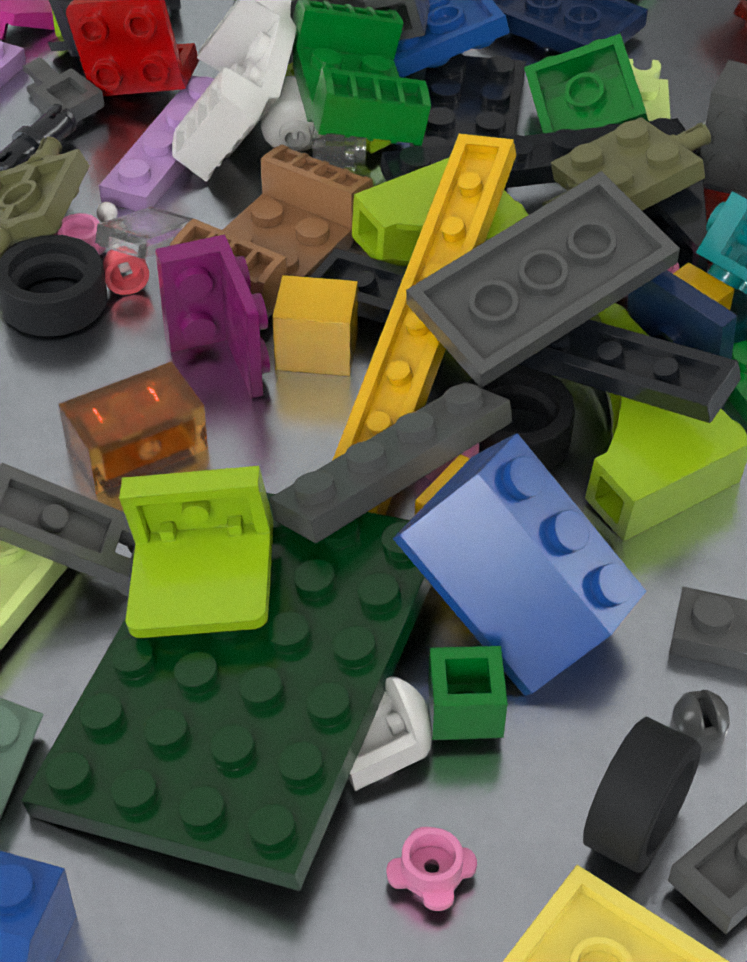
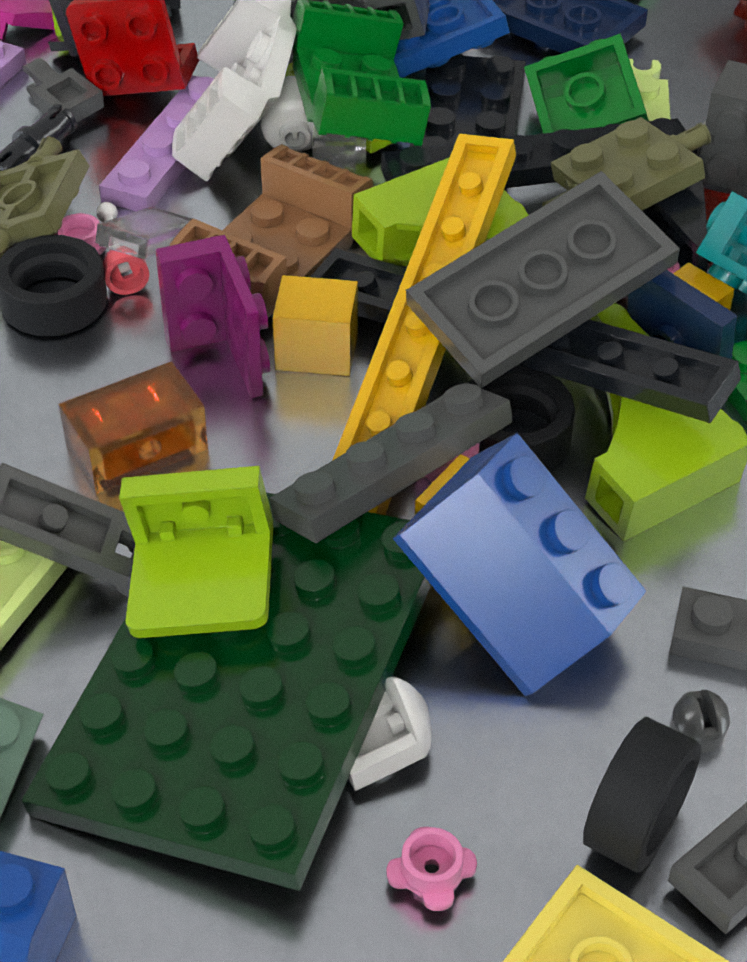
(467, 692): green plate -> none

